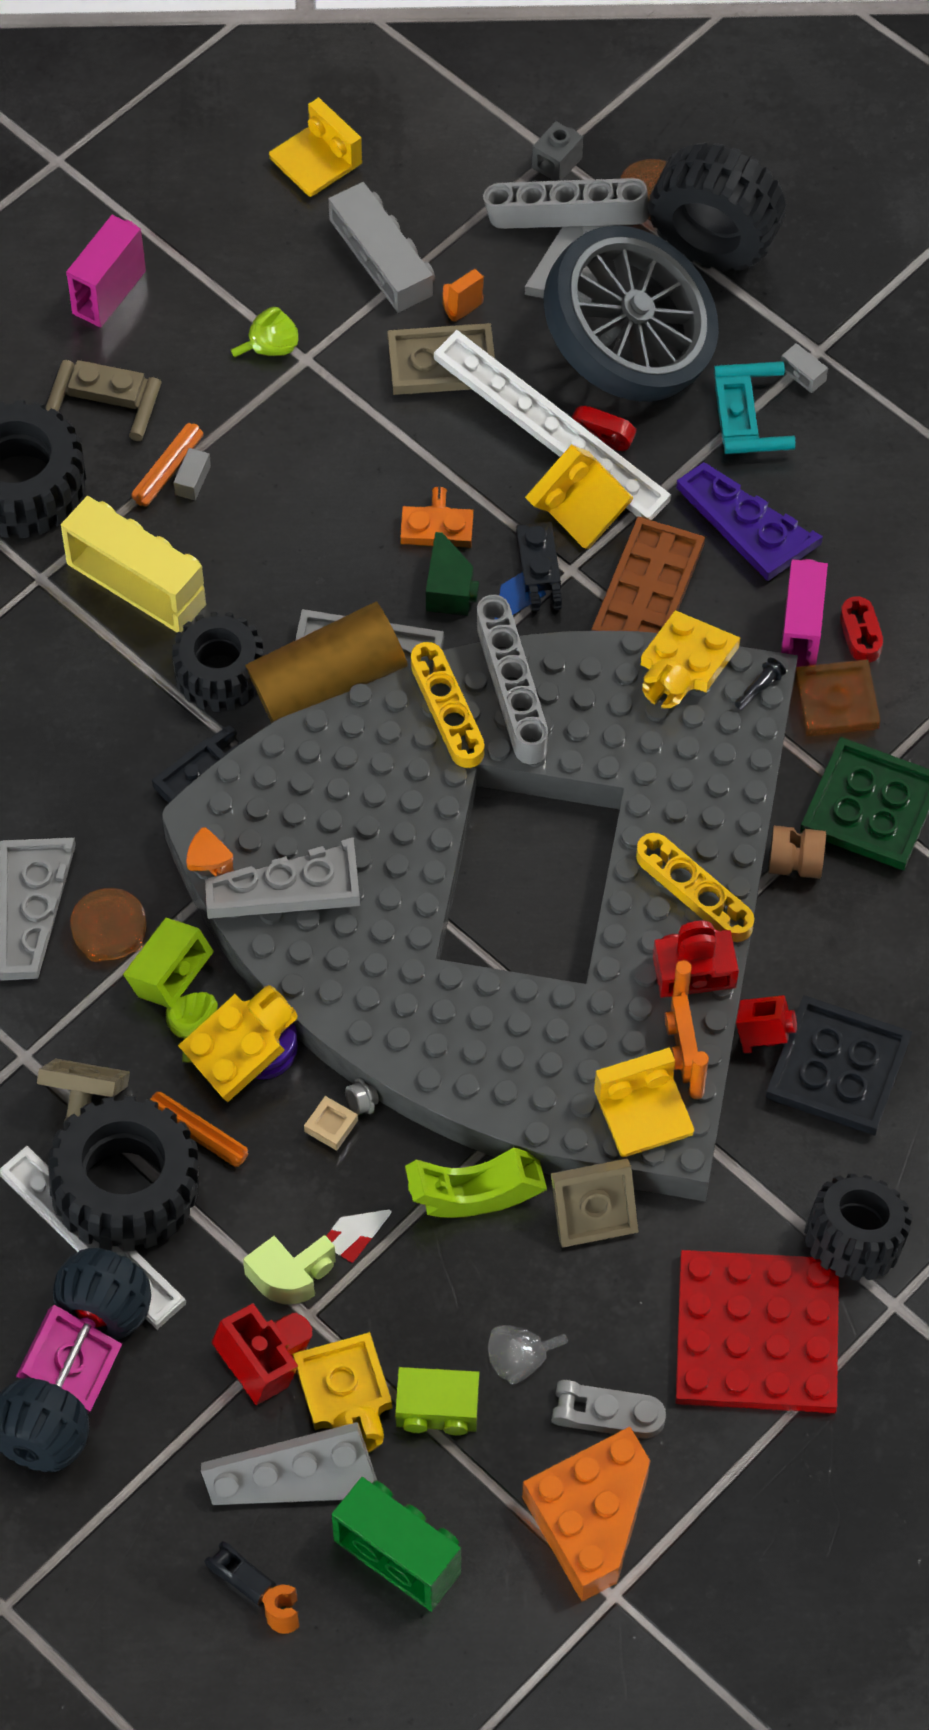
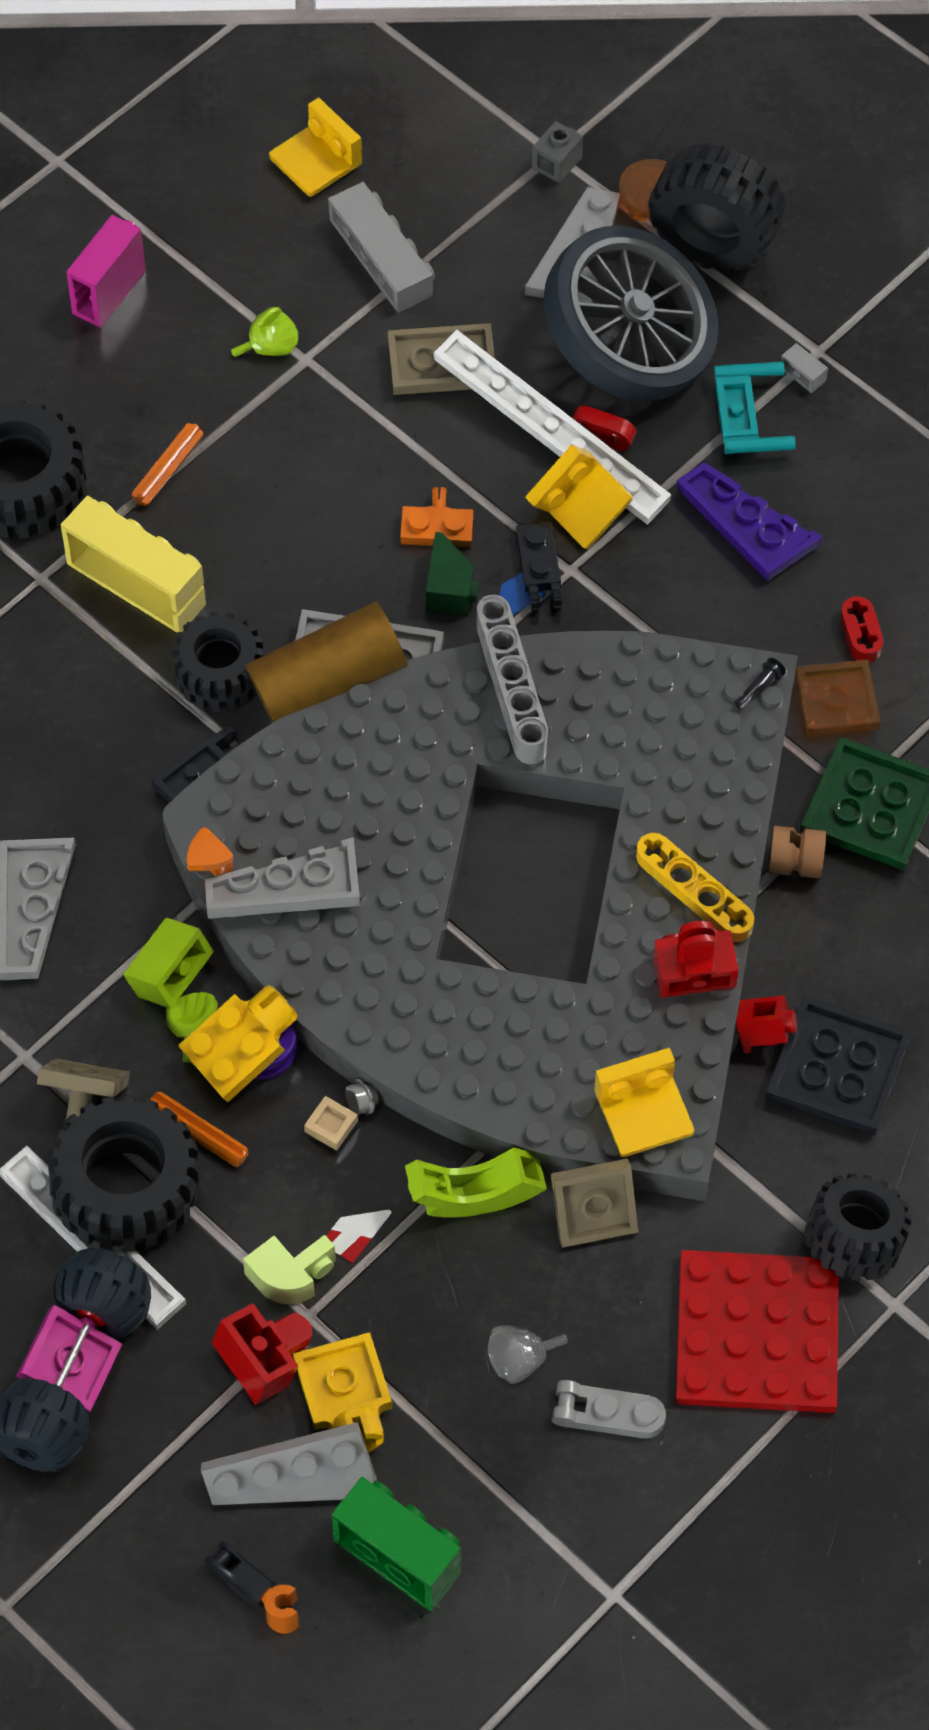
(107, 386): dark tan plate -> none
(108, 924): clear orange tile -> none
(192, 474): light grey piece -> none
(437, 1400): lime brick -> none
(444, 705): yellow beam -> none
(463, 295): orange tile -> none
(567, 203): light grey beam -> none
(591, 1509): orange brick -> none
(649, 578): dark orange plate -> none
(680, 1024): orange plate -> none
(685, 658): yellow plate -> none
(804, 610): dark pink brick -> none

